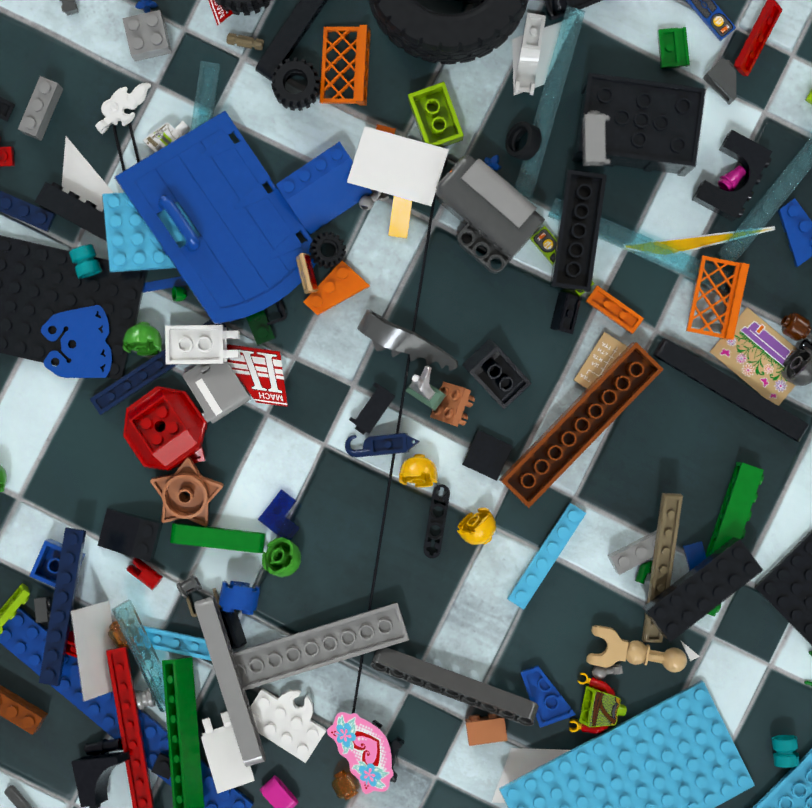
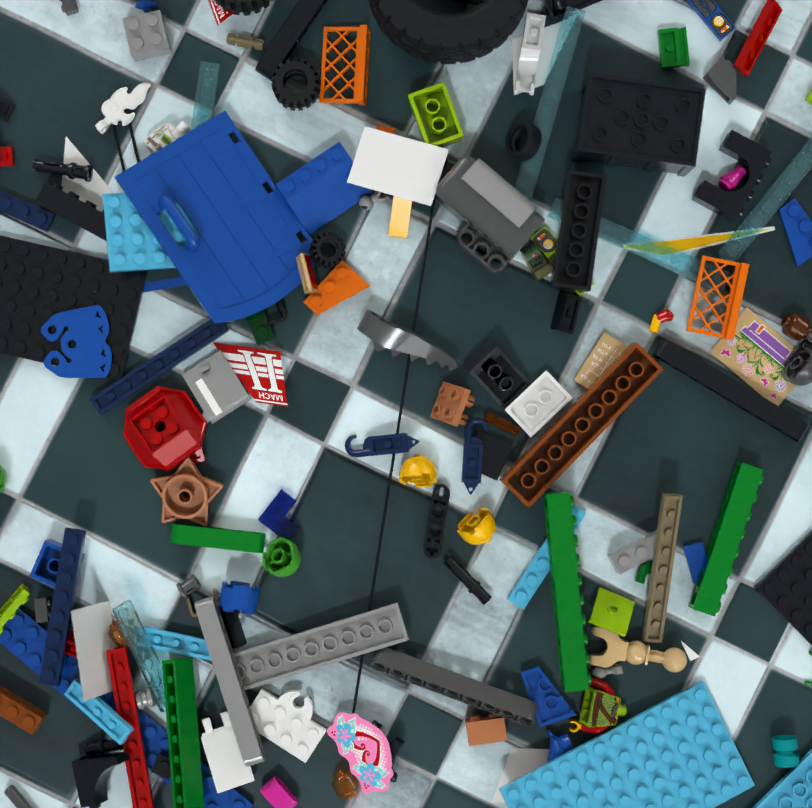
(40, 108): light grey brick -> none
(71, 170): none -> black pin
(85, 261): teal wheel -> none
(100, 713): none -> medium azure plate
(130, 534): black slope -> none
(143, 339): bright green cylinder -> none
(146, 574): red hinge -> none
(178, 293): green hinge -> none
(199, 344): white tile -> none
(373, 410): black brick -> none
(424, 391): piece -> none
(465, 577): none -> black pin
(472, 455): none -> dark blue plate
(493, 162): blue plant -> none
(502, 423): none -> reddish brown axle
(535, 262): none -> leg
(538, 403): none -> white plate
(558, 745): none -> blue animal
(565, 591): none -> green brick
(594, 139): light grey brick -> none
(611, 612): none -> lime plate
(614, 309): orange plate -> none
(658, 318): none -> arm
(702, 589): black brick -> none

